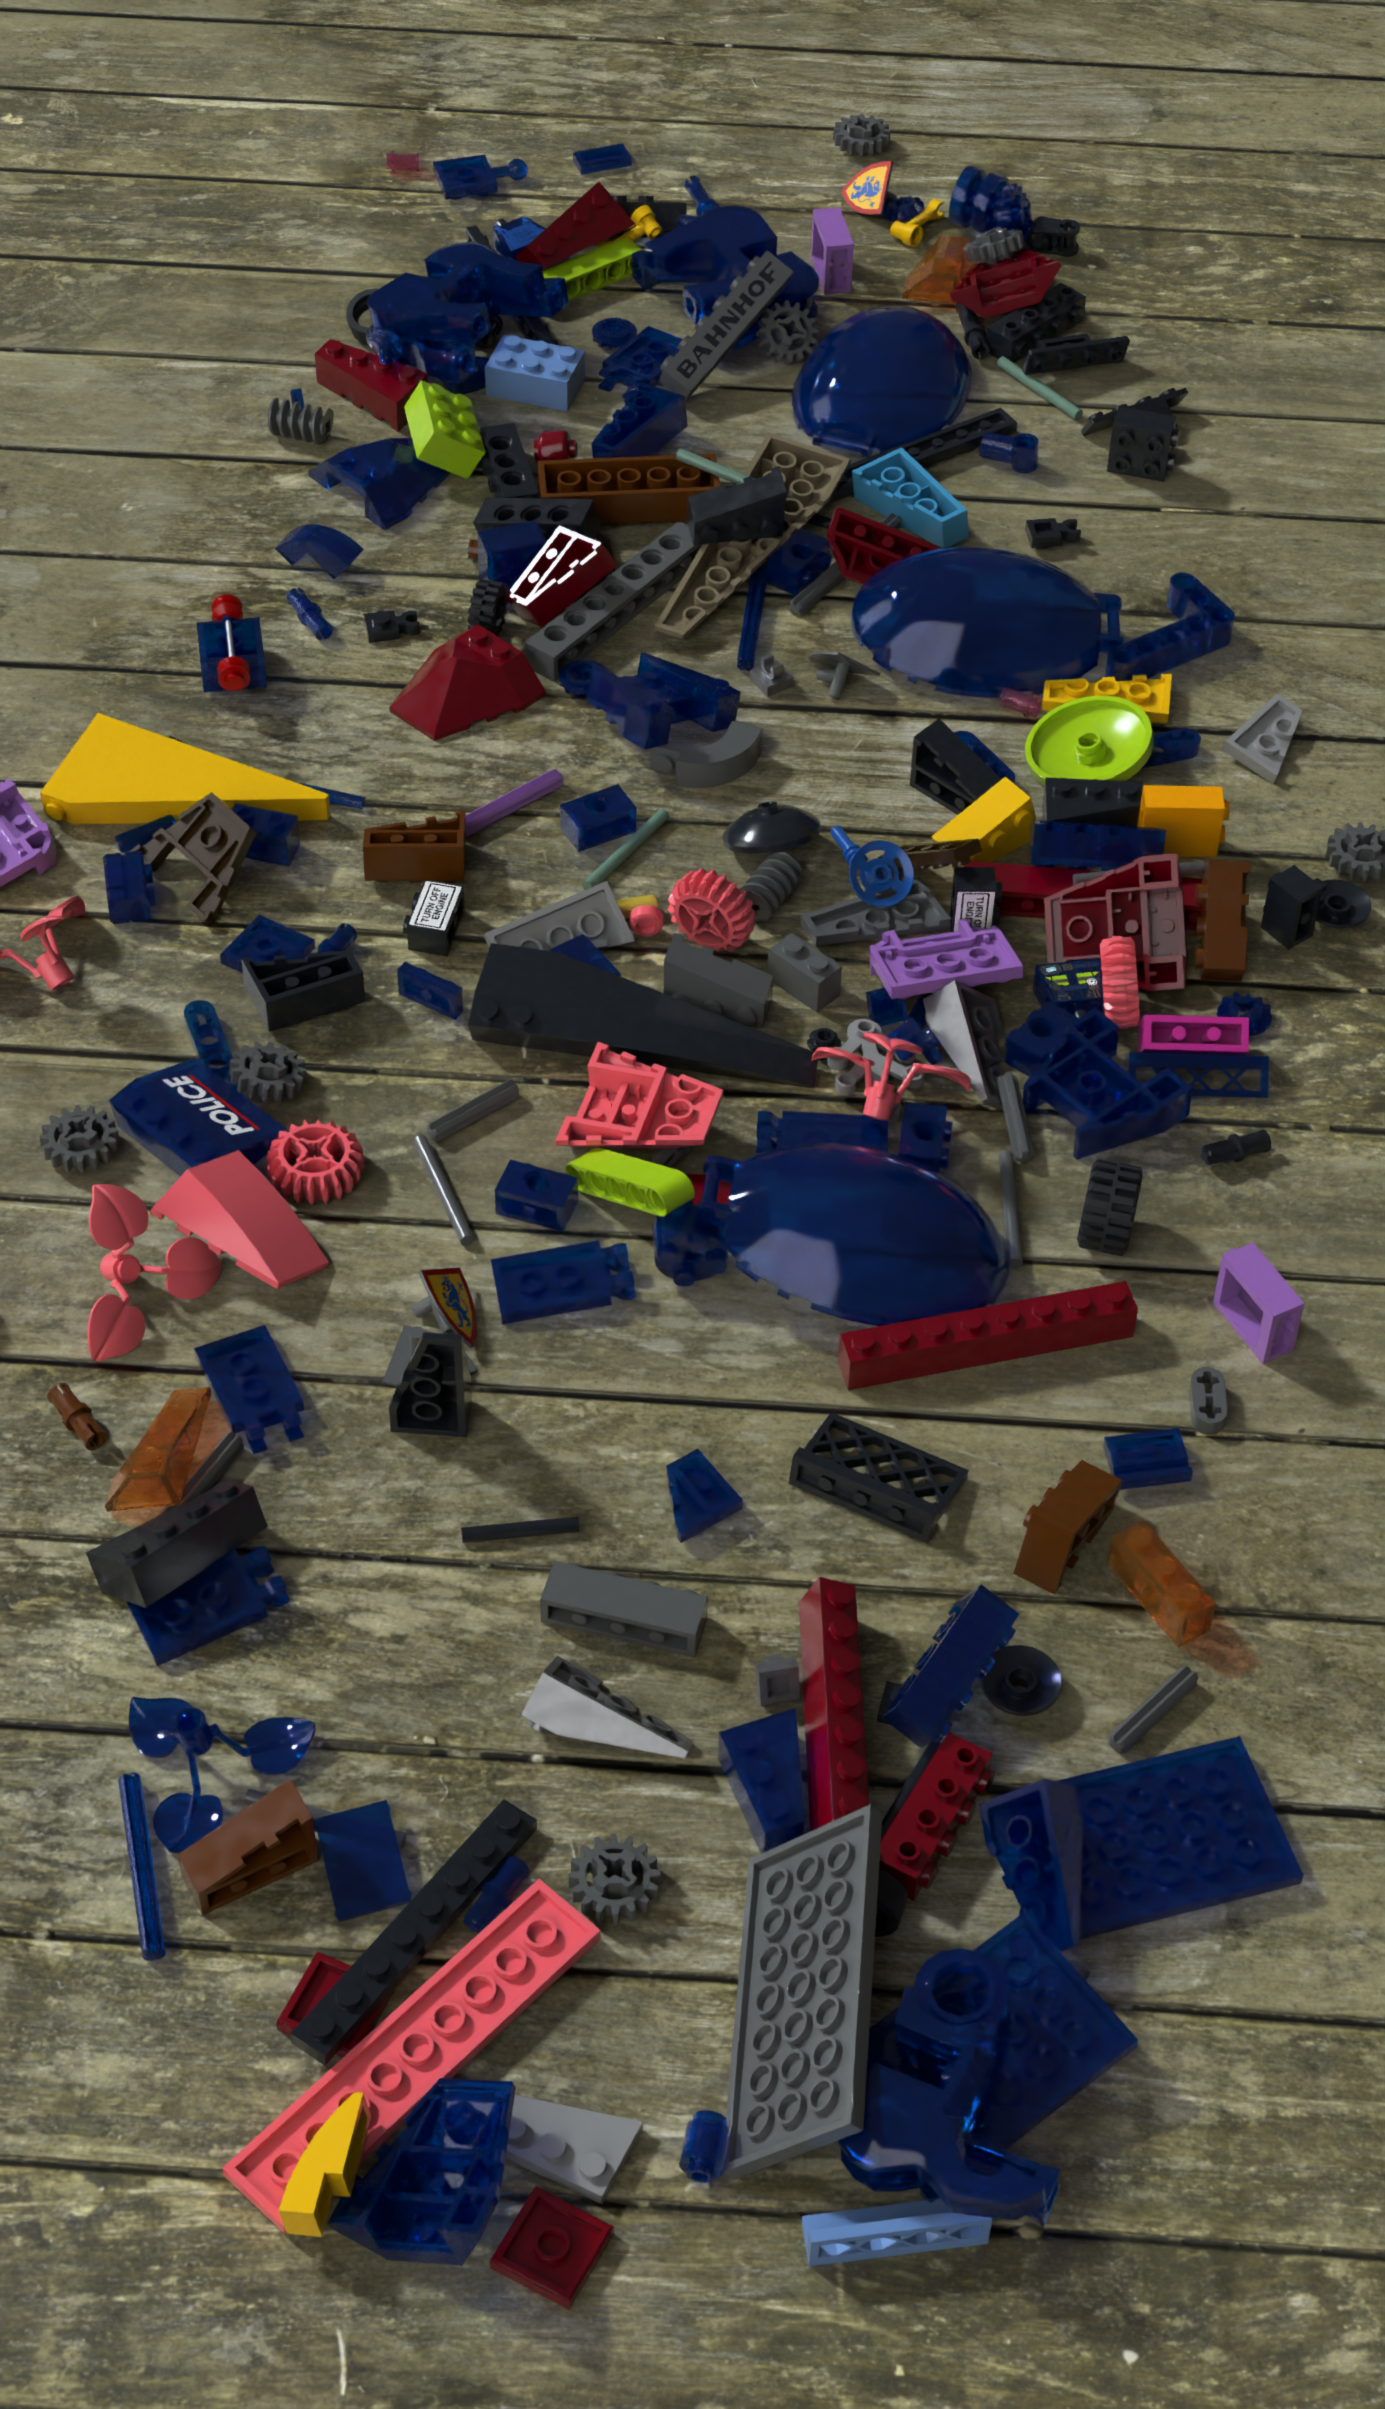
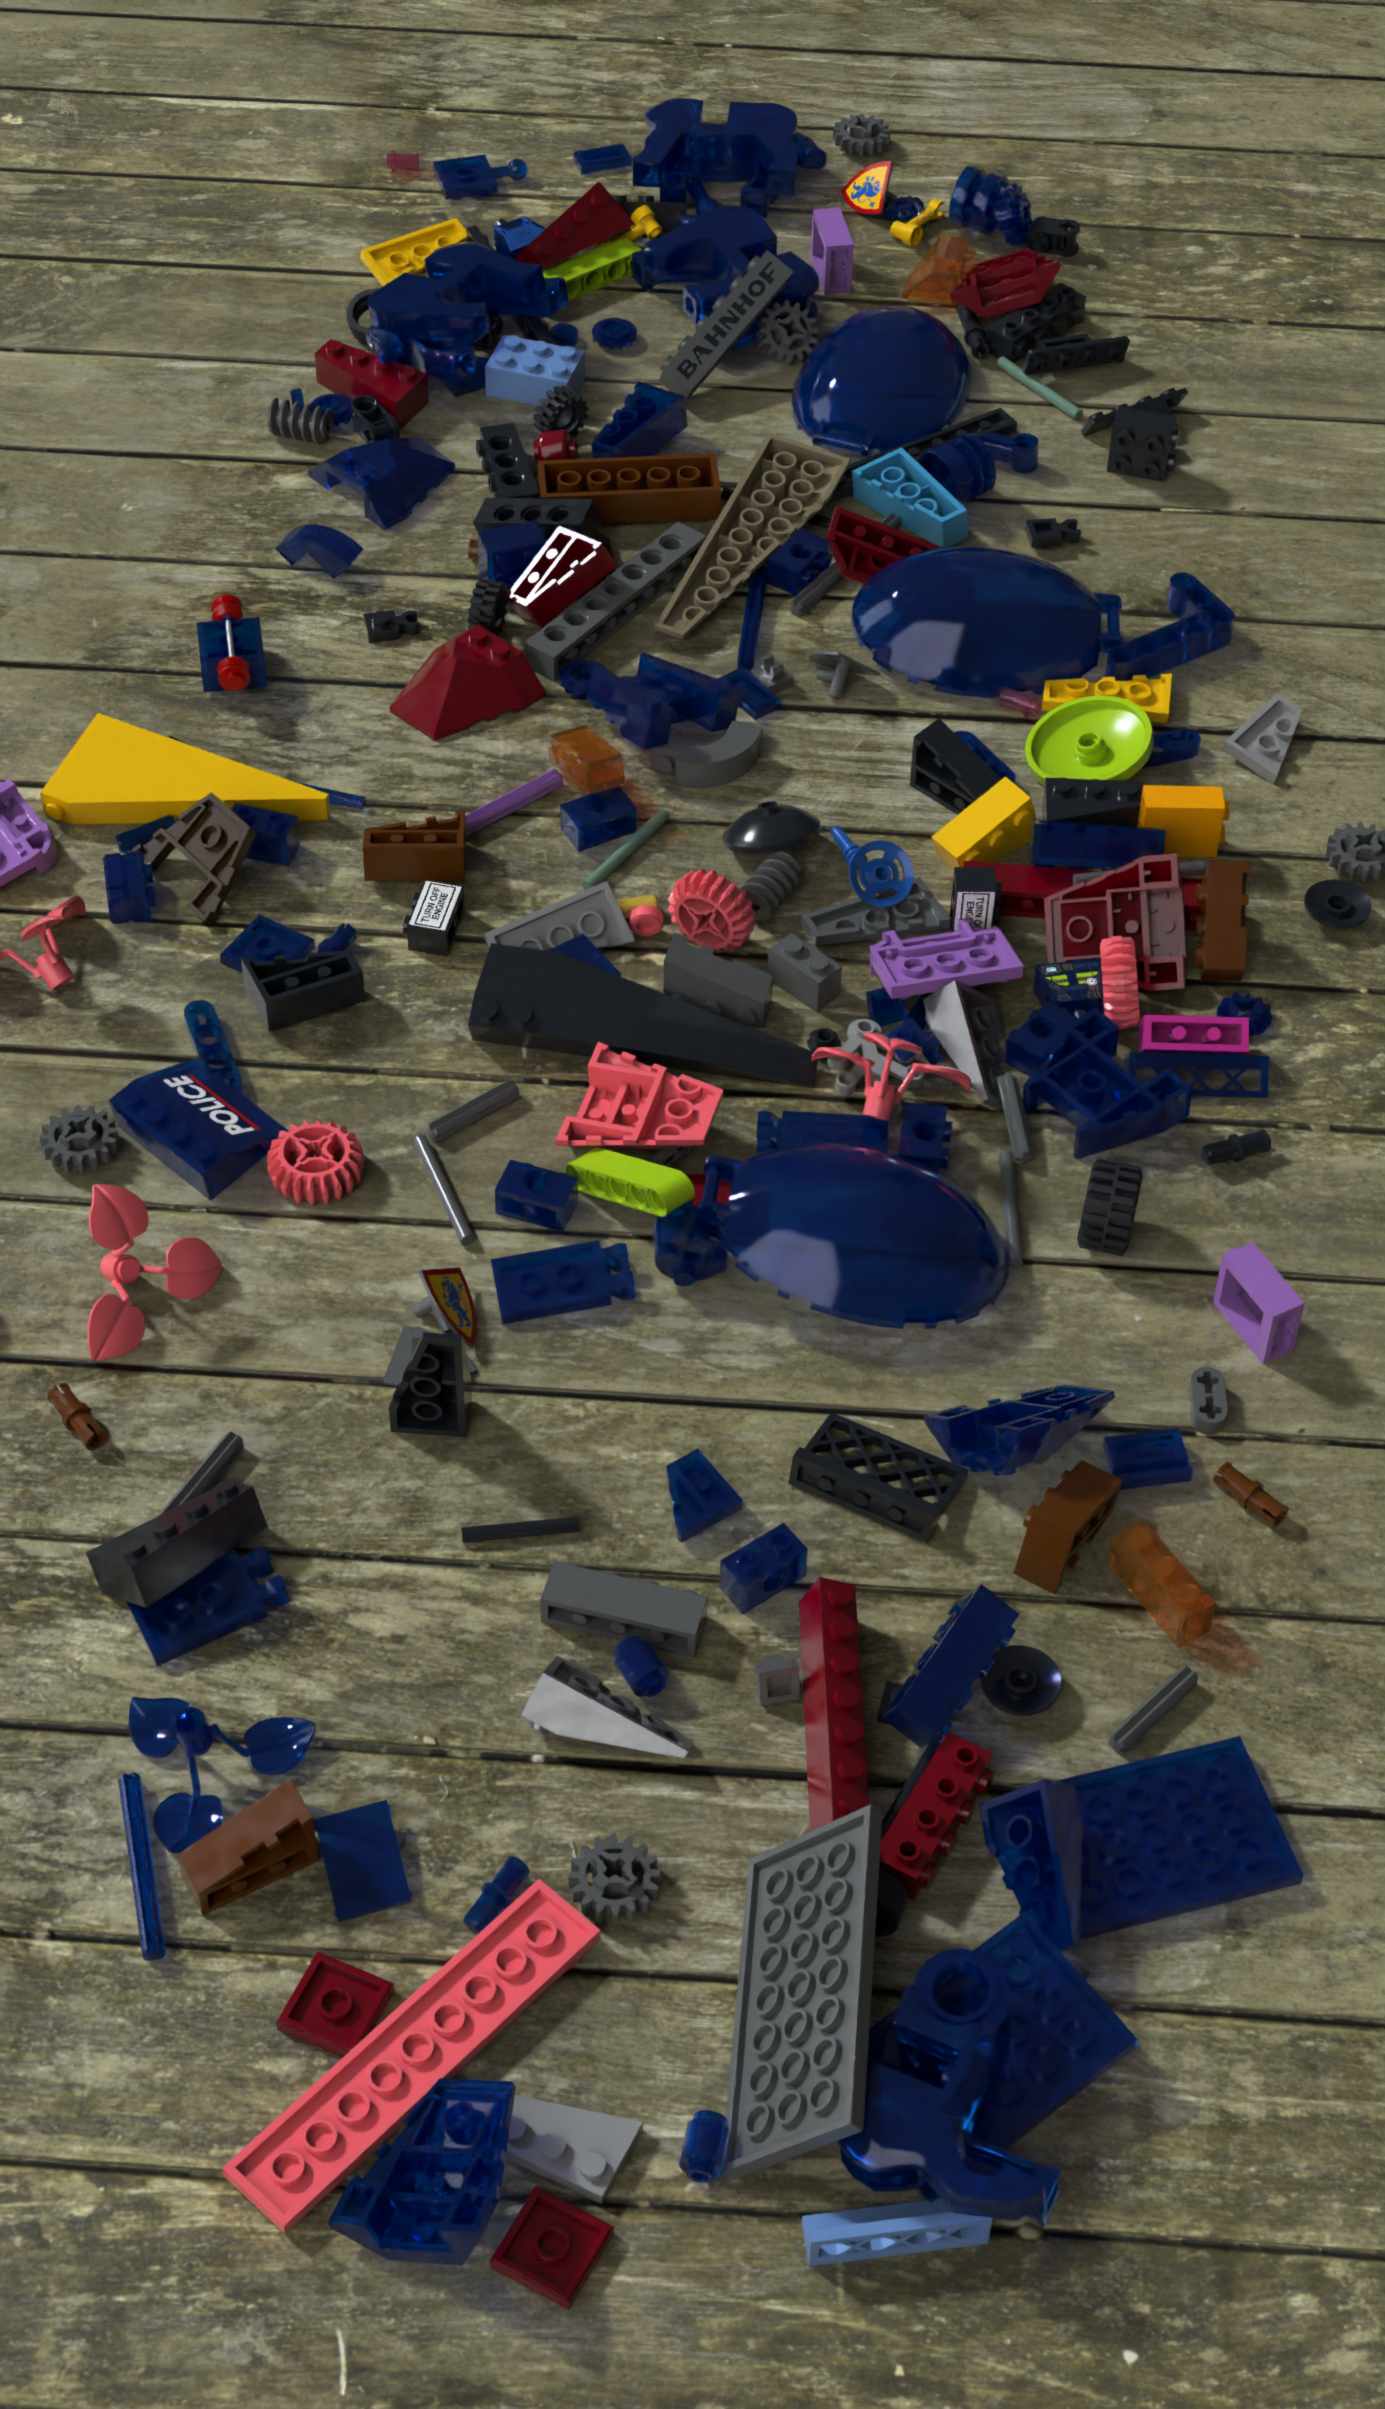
(163, 1456): clear orange wedge -> none
(244, 1216): coral wedge -> none
(252, 1385): clear blue tile -> none
(267, 1071): dark grey gear -> none
(309, 613): clear blue pin -> none
(326, 2168): yellow slope -> none
(338, 403): none -> clear blue gear
(372, 420): none -> black piece
(408, 252): none -> yellow wing
(412, 1933): black plate -> none
(430, 990): clear blue plate -> none
(444, 429): lime brick -> none
(561, 411): none -> black tyre
(565, 334): none -> clear blue tile
(586, 759): none -> clear orange brick
(639, 360): clear blue tile -> none
(640, 1667): none -> clear blue brick
(710, 466): sand green bar -> none
(739, 512): black wedge -> none
(754, 147): none -> clear blue animal
(754, 697): none -> clear blue tile
(763, 1568): none -> clear blue brick
(765, 1776): clear blue wedge -> none
(940, 854): dark brown plate -> none
(961, 466): none -> clear blue wheel
(986, 1335): dark red brick -> none
(994, 245): dark grey gear -> none
(1016, 1430): none -> clear blue wedge
(1251, 1494): none -> reddish brown pin
(1292, 906): black brick -> none

